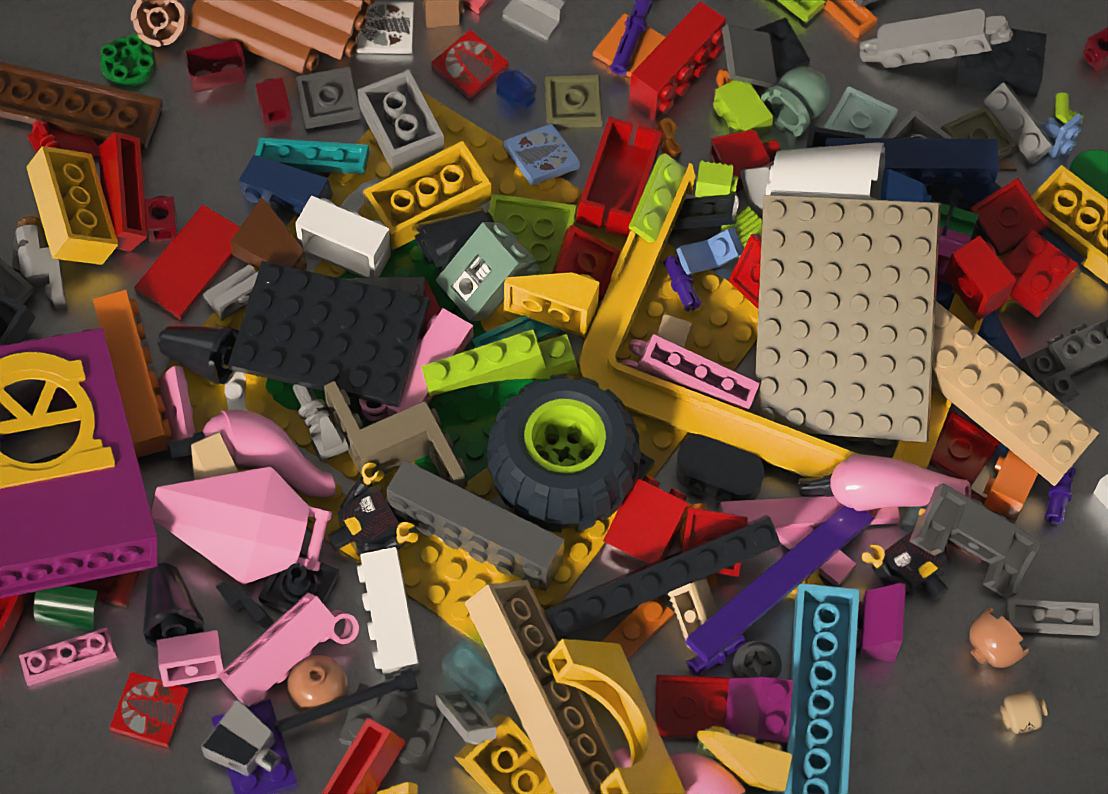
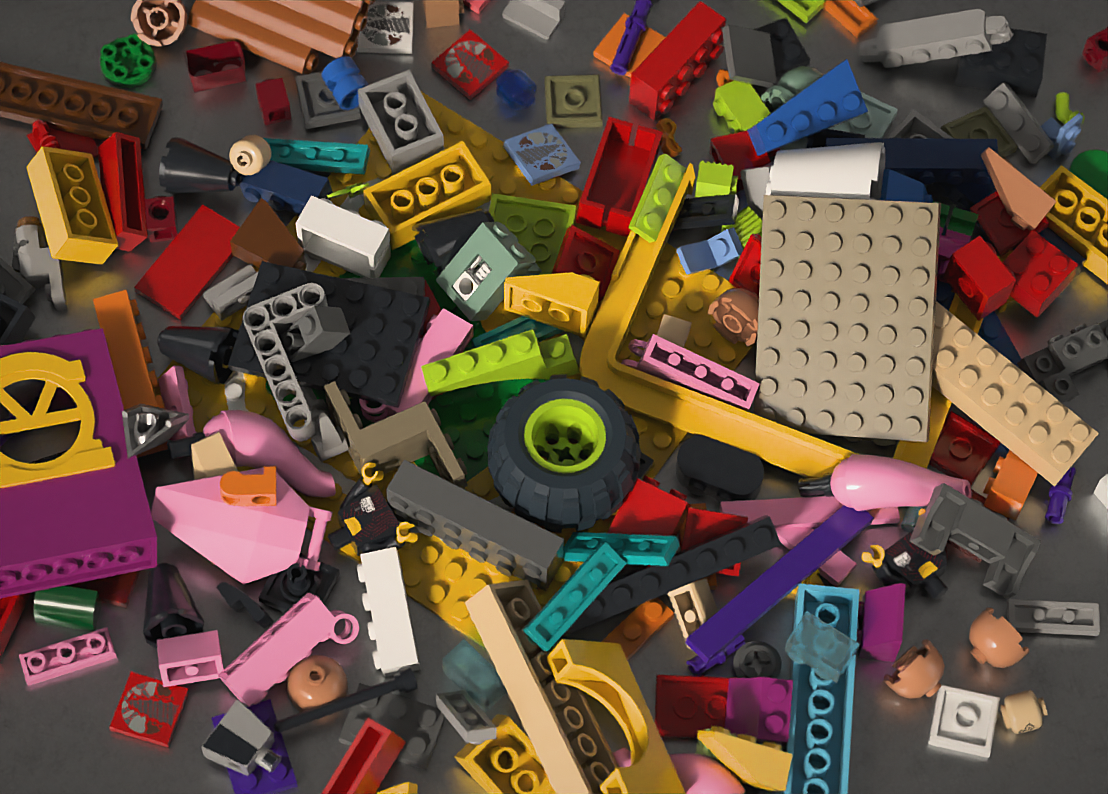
(150, 427): none -> flat silver slope
(195, 169): none -> black cone
(249, 489): none -> orange leg
(250, 154): none -> tan head
(276, 358): none -> light grey beam
(315, 333): none -> dark grey slope
(344, 81): none -> blue wheel
(352, 190): none -> lime piece
(574, 596): none -> teal plate
(630, 547): none -> teal plate
(682, 283): dark purple pin -> none
(736, 315): none -> nougat cylinder
(818, 107): none -> blue wedge
(821, 647): none -> clear light blue brick
(917, 672): none -> nougat cylinder
(964, 720): none -> white tile
(1018, 194): none -> nougat slope

